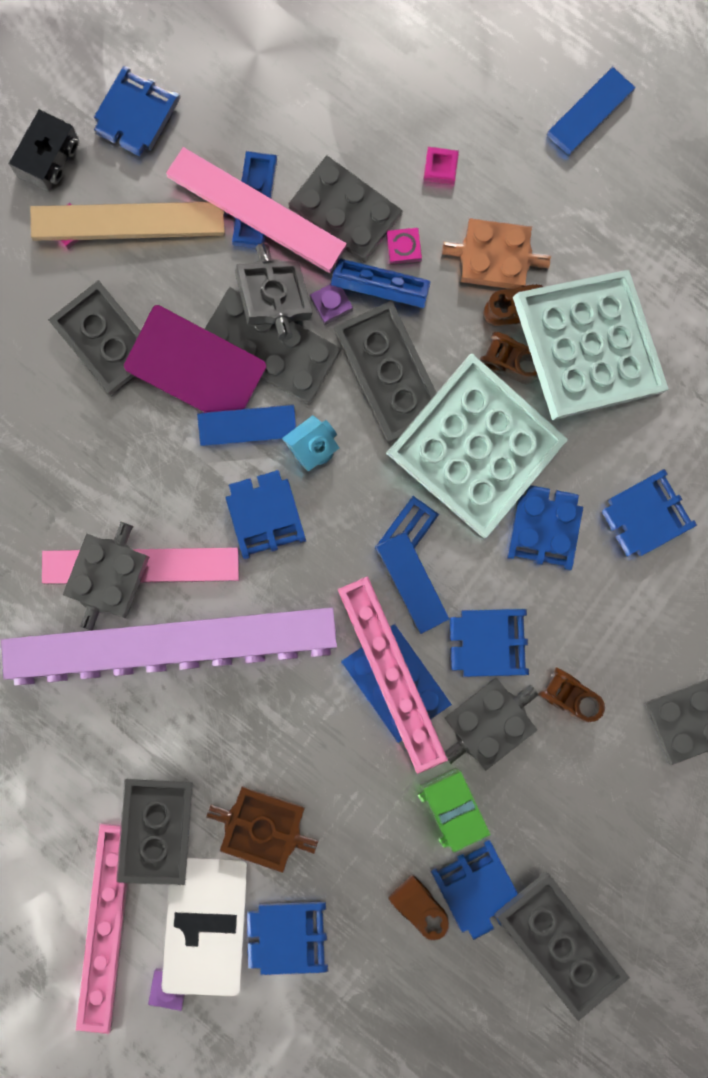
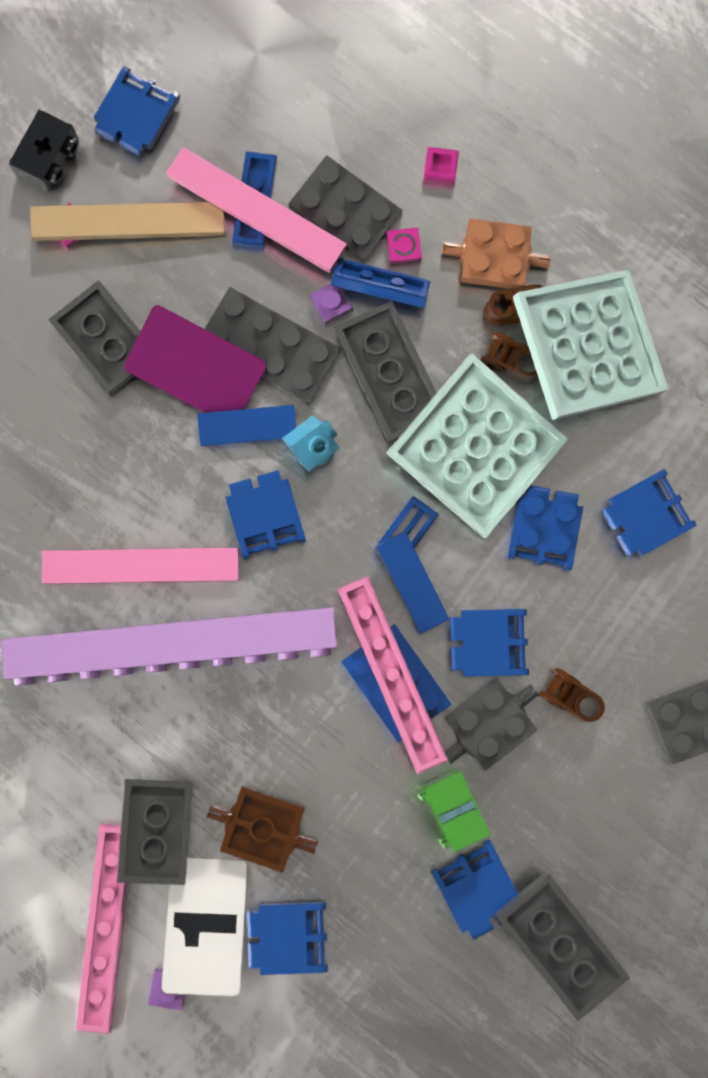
(106, 575): dark grey plate -> none
(273, 292): dark grey plate -> none
(416, 904): reddish brown piece -> none
(591, 110): blue tile -> none

